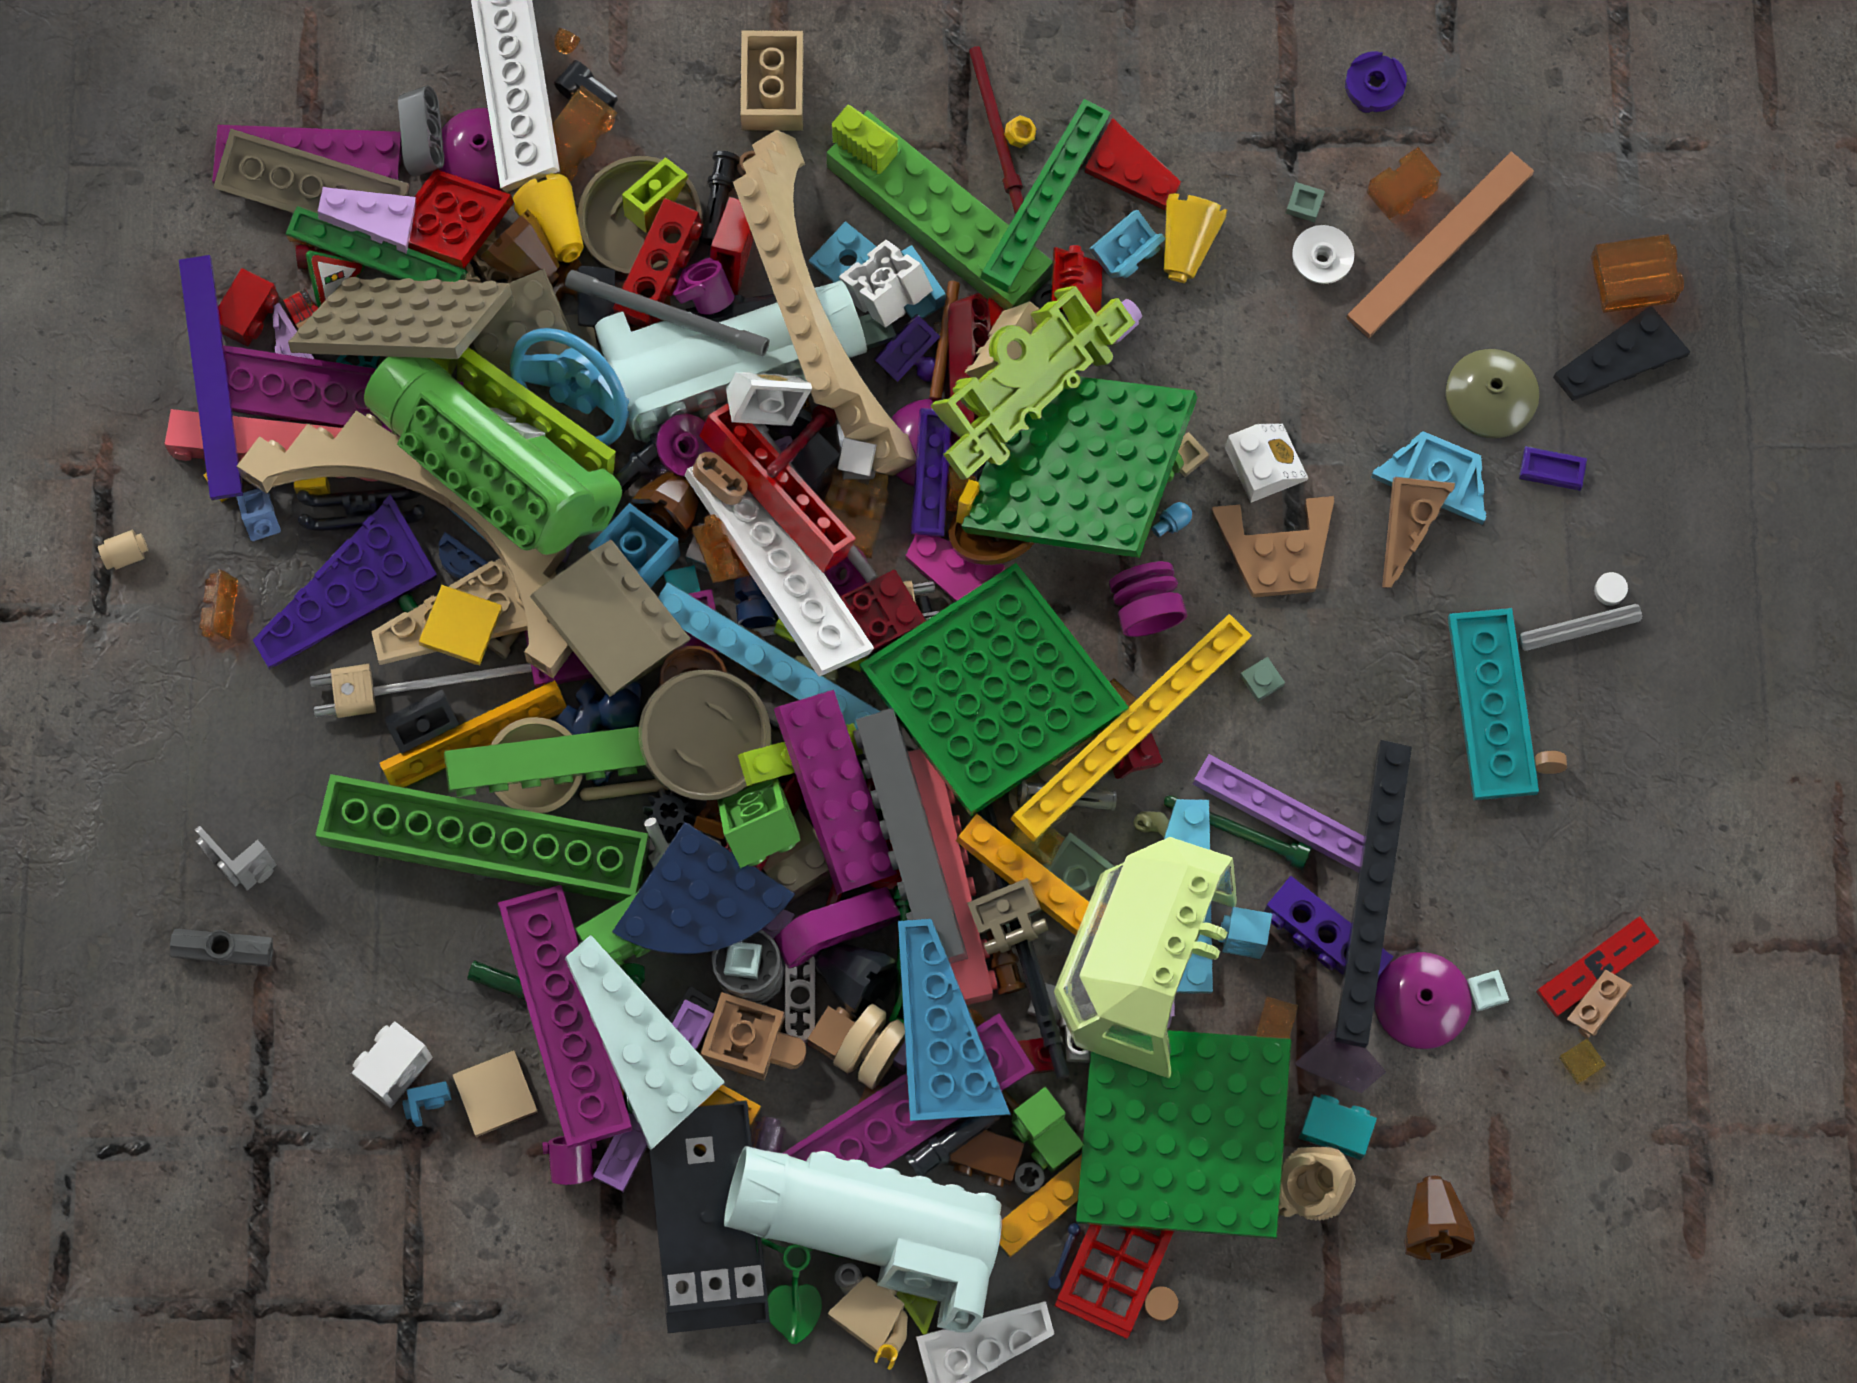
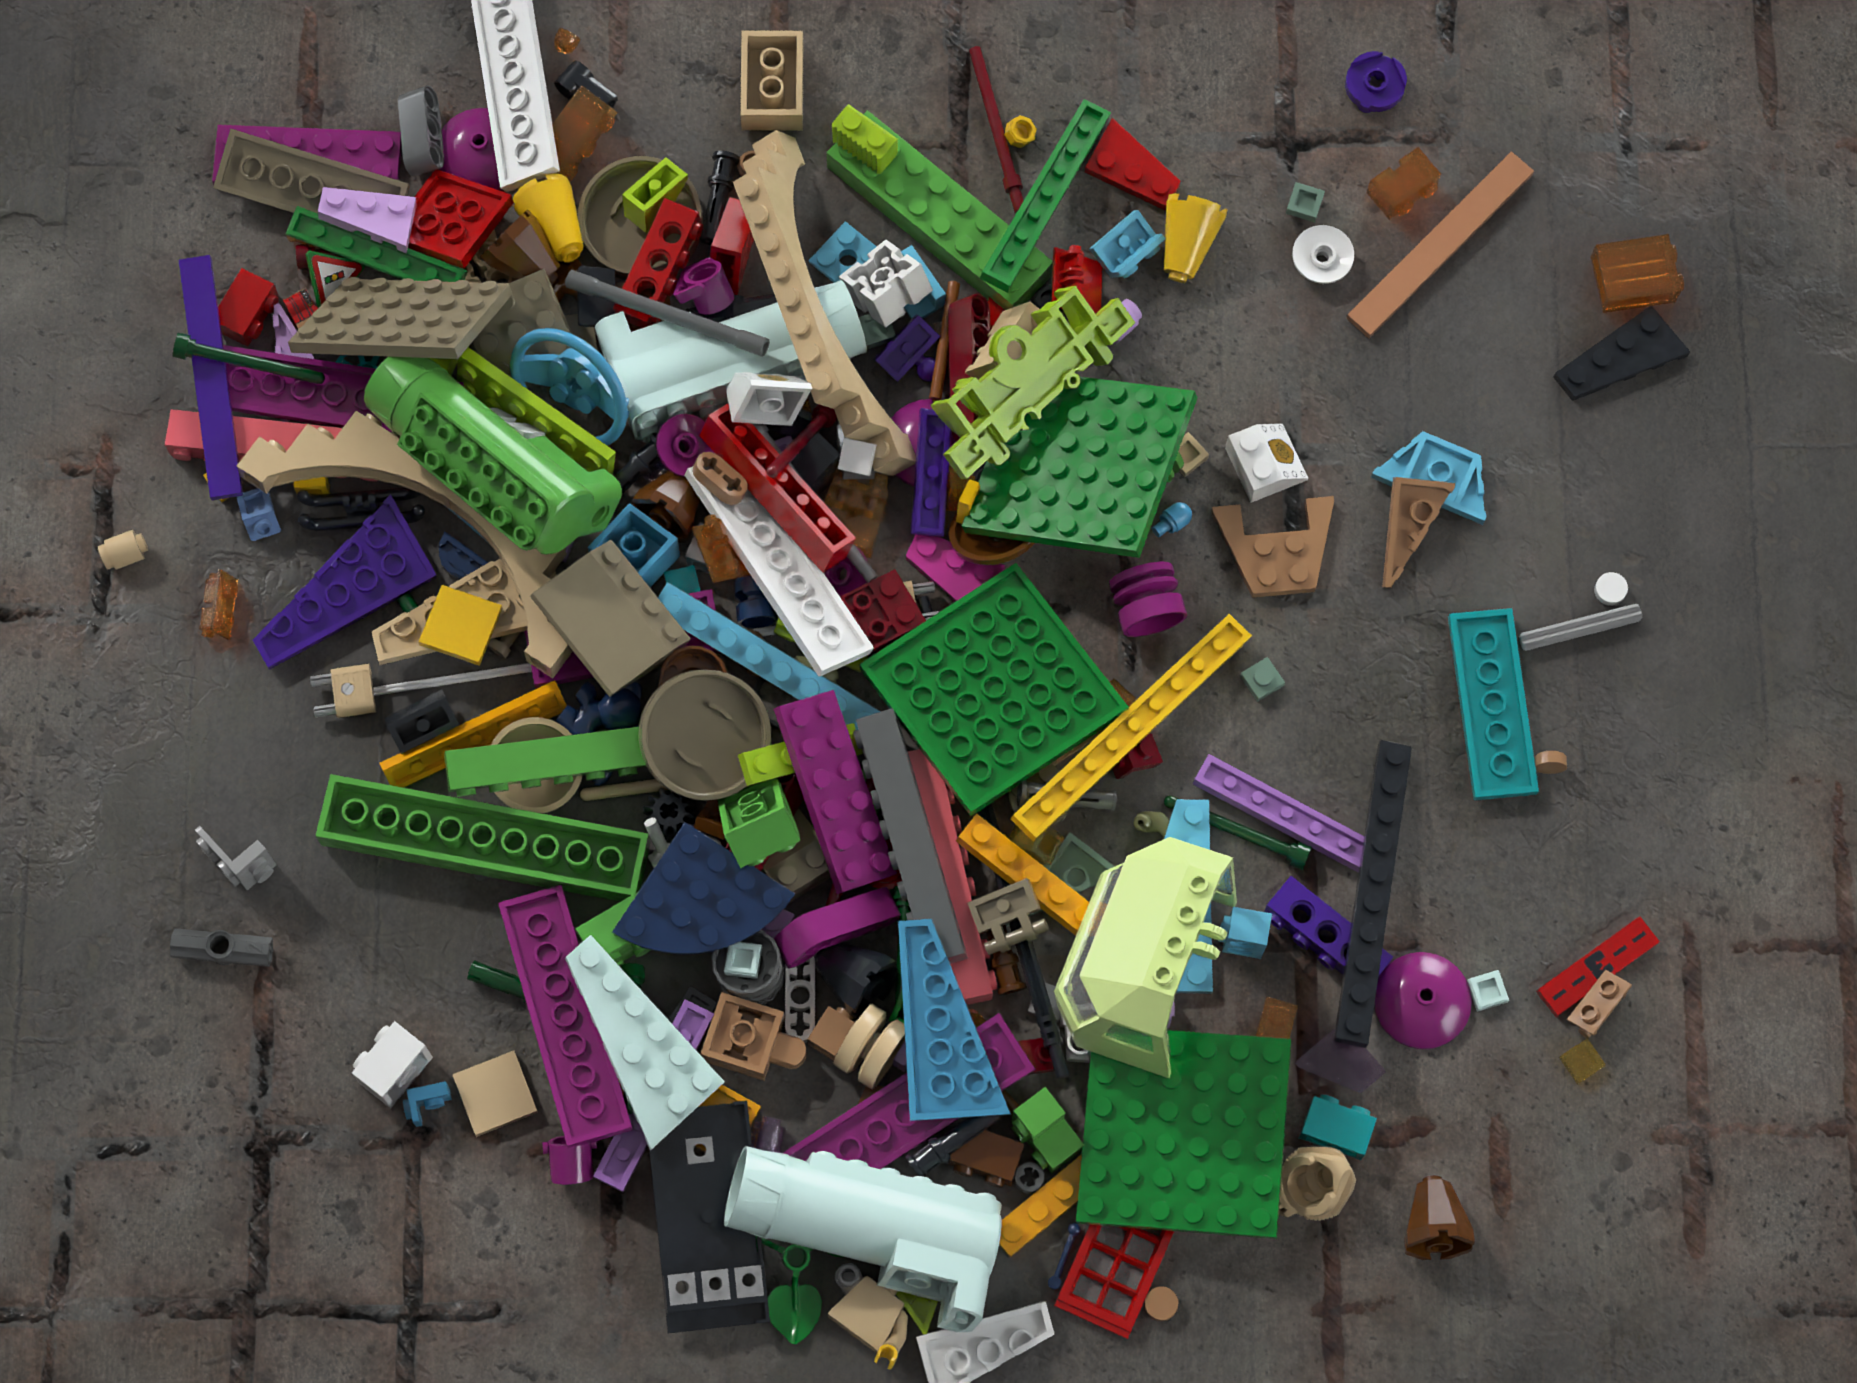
(187, 347): none -> dark green piece
(1490, 410): olive dish -> none
(1552, 468): dark purple tile -> none

